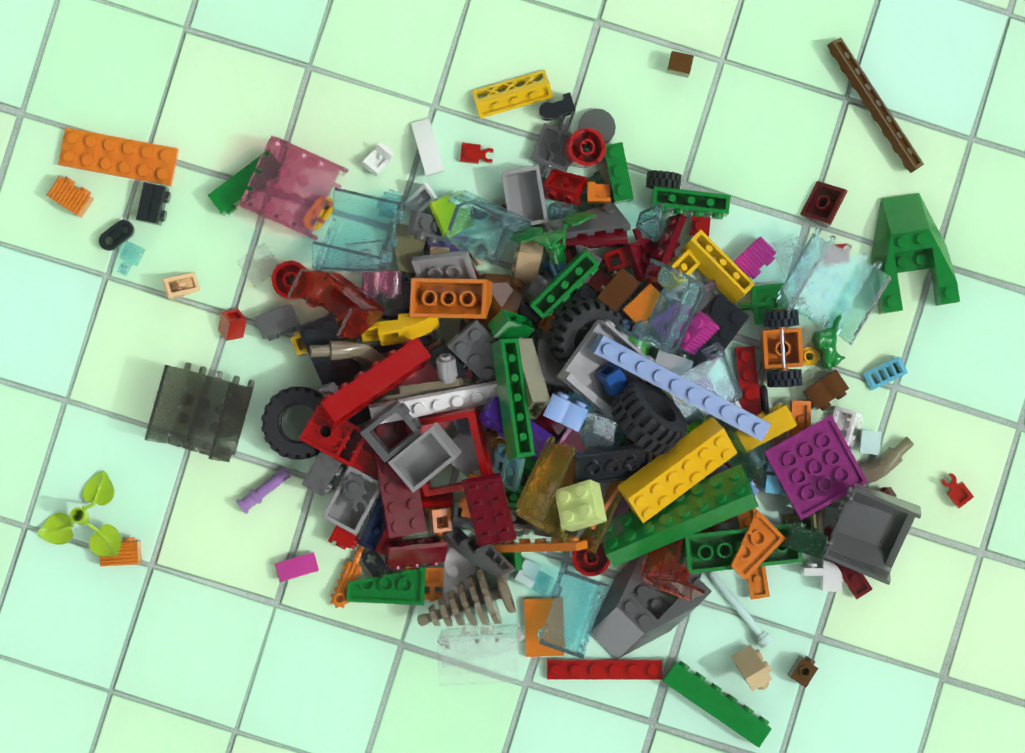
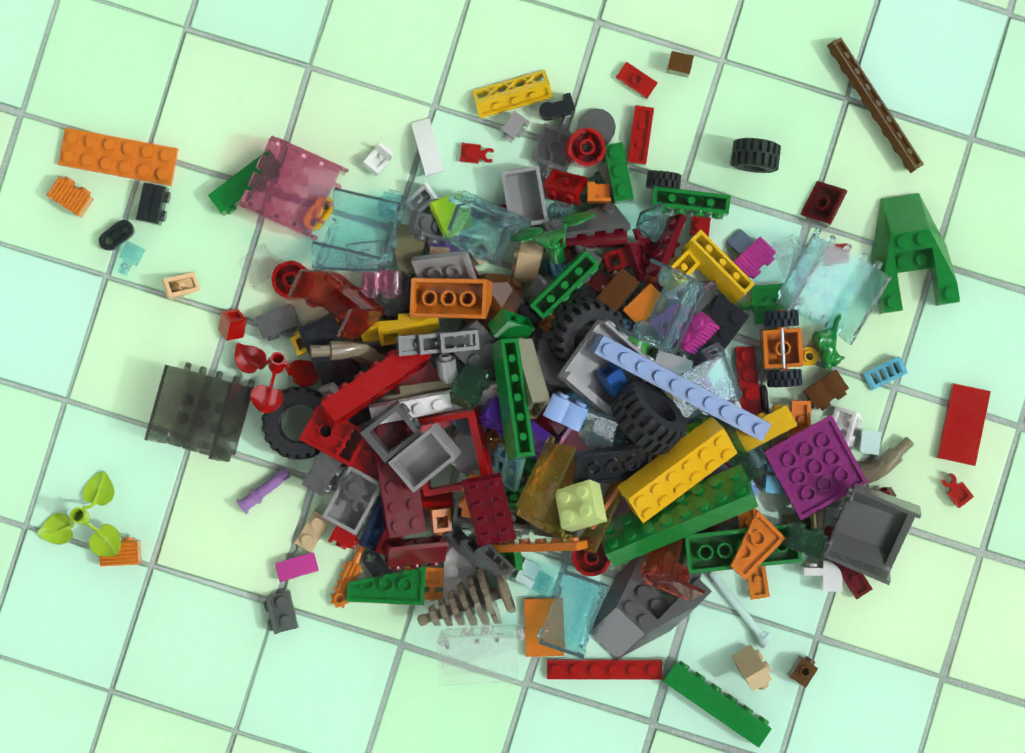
(267, 398): none -> red plant
(281, 612): none -> dark grey bracket
(312, 531): none -> tan plate
(437, 342): none -> slope
(469, 387): none -> clear green brick
(514, 127): none -> light grey brick
(636, 80): none -> red plate
(640, 135): none -> red plate
(740, 242): none -> sand blue slope
(755, 155): none -> black tyre
(963, 424): none -> red tile

